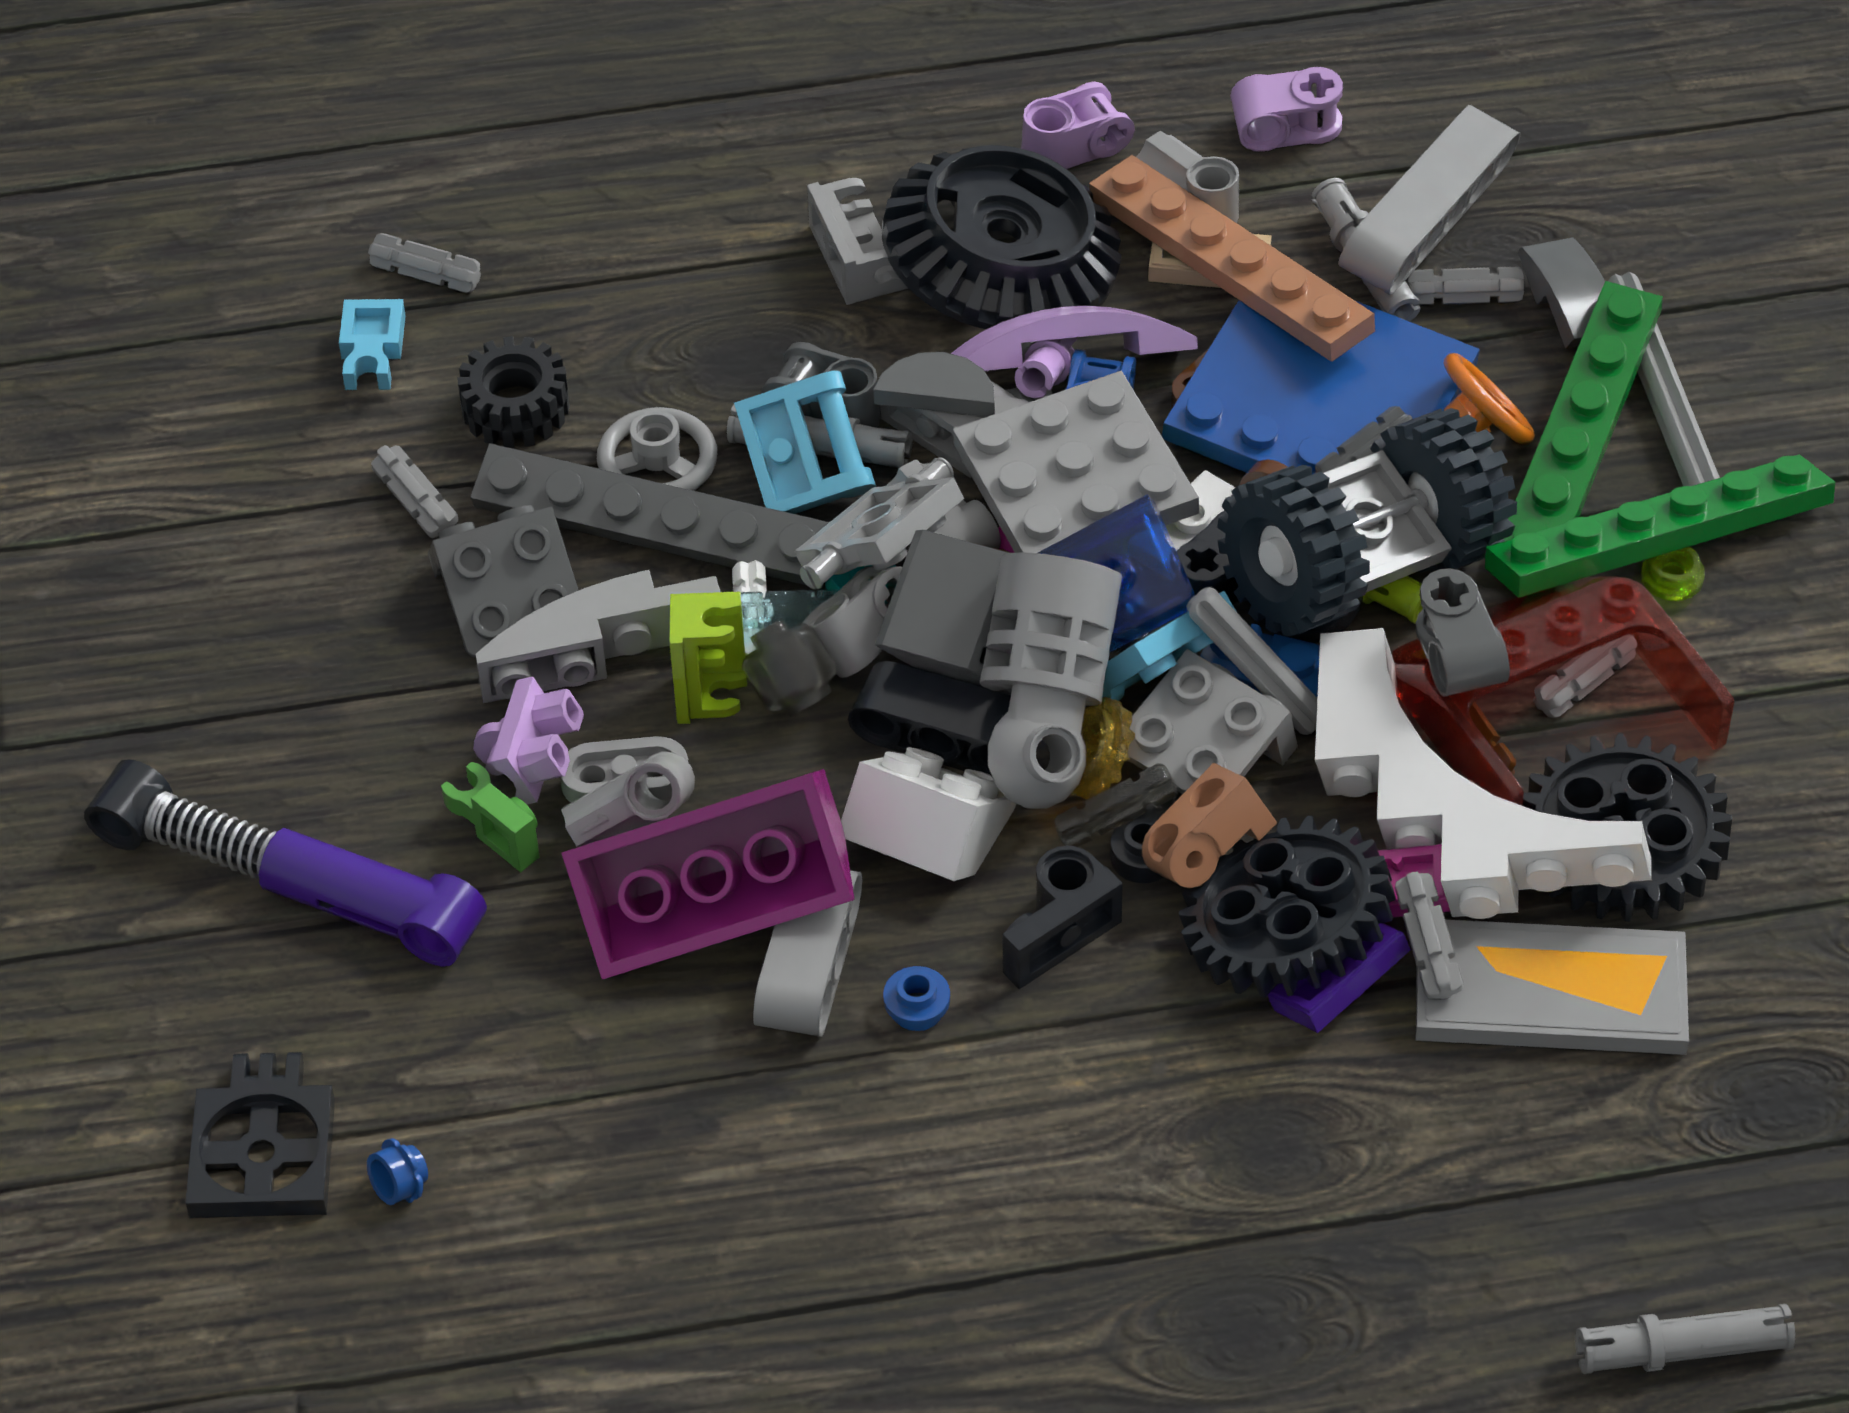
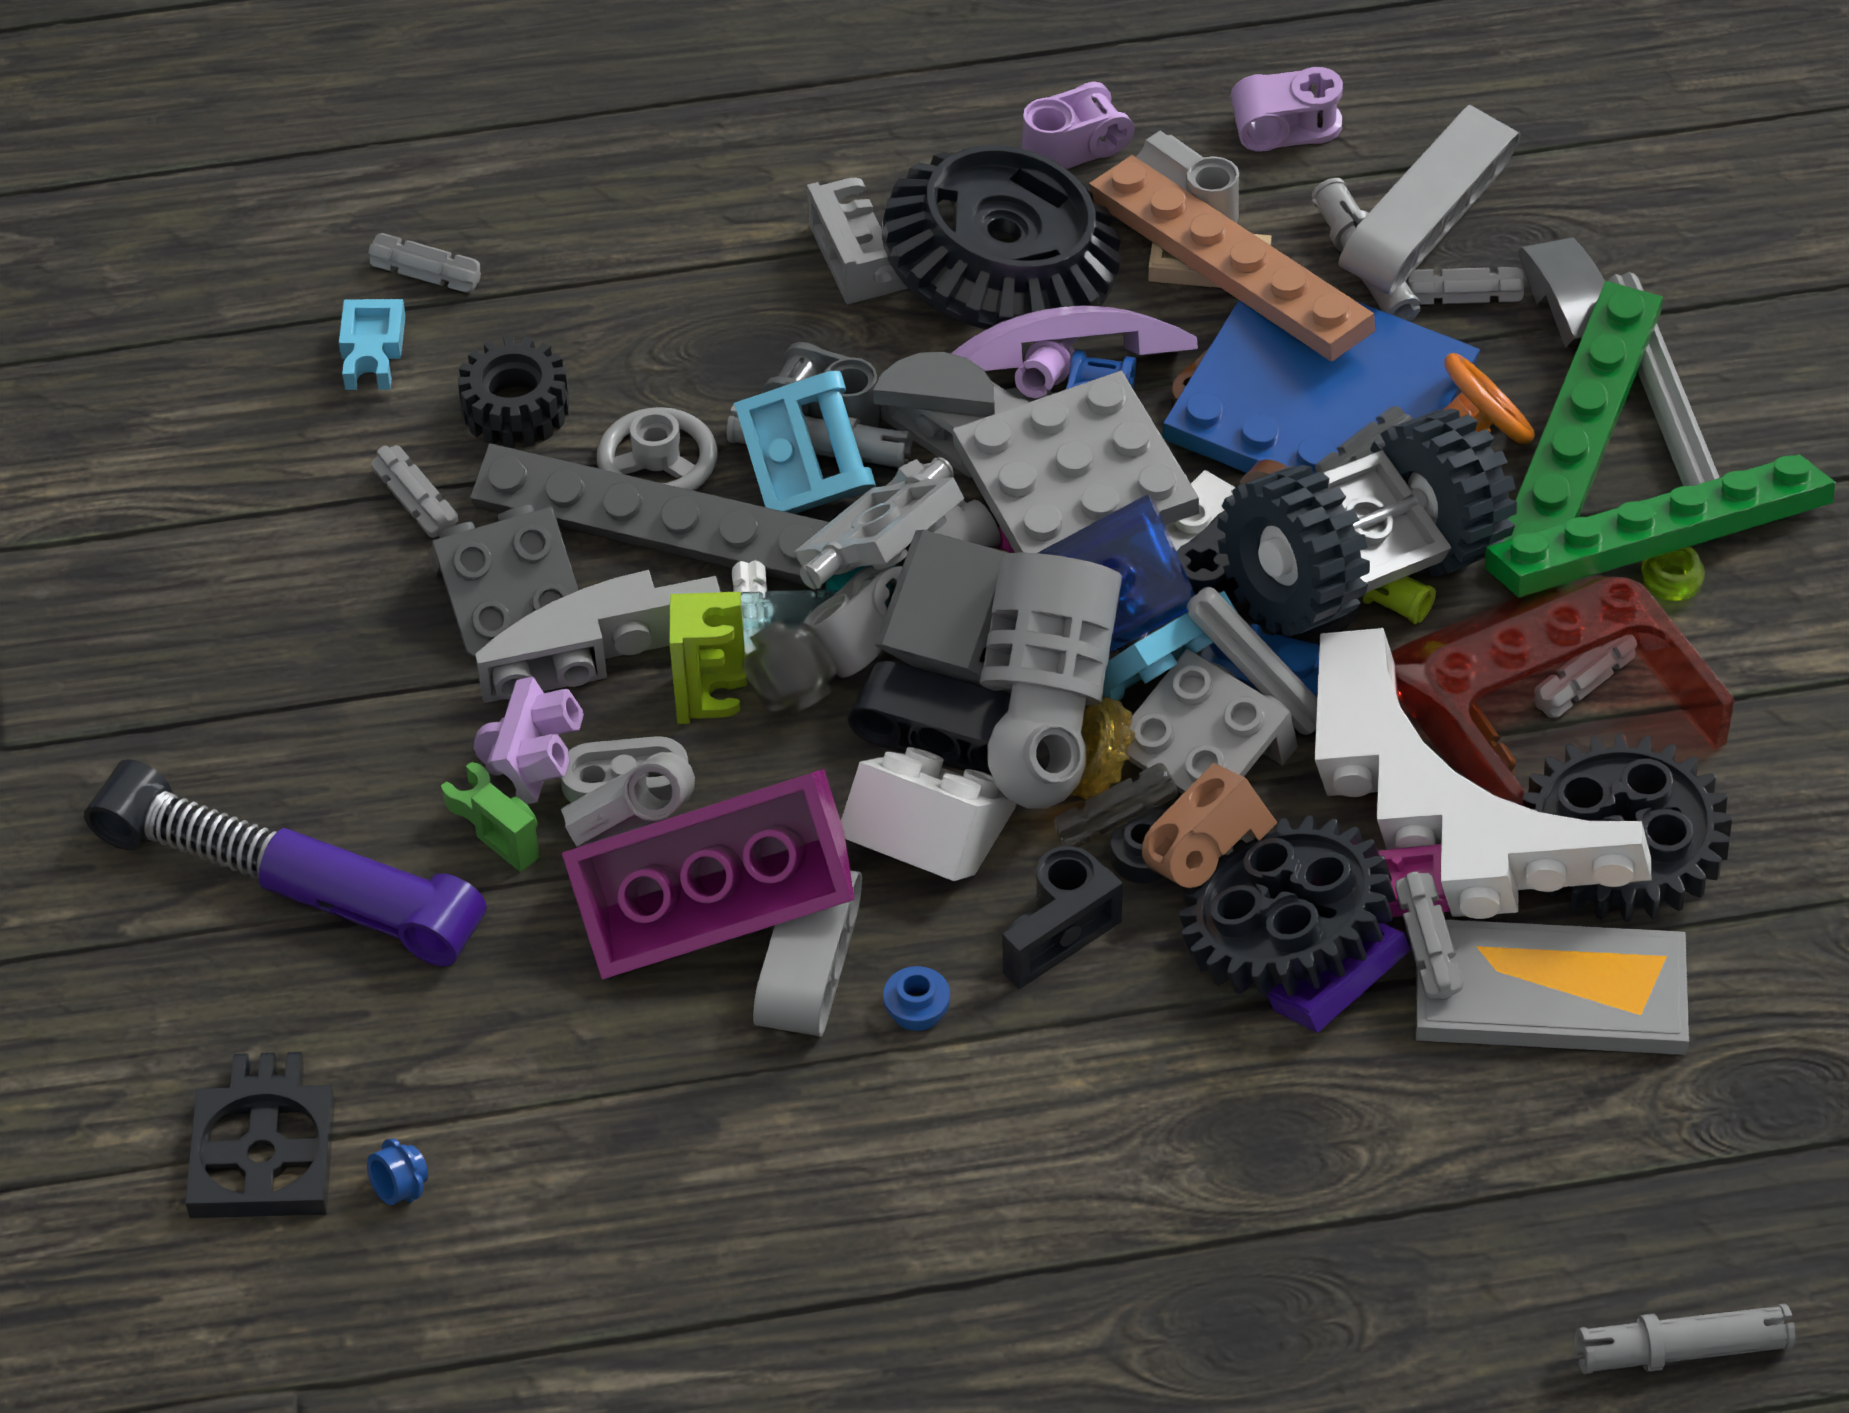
(1459, 634): dark grey piece -> none

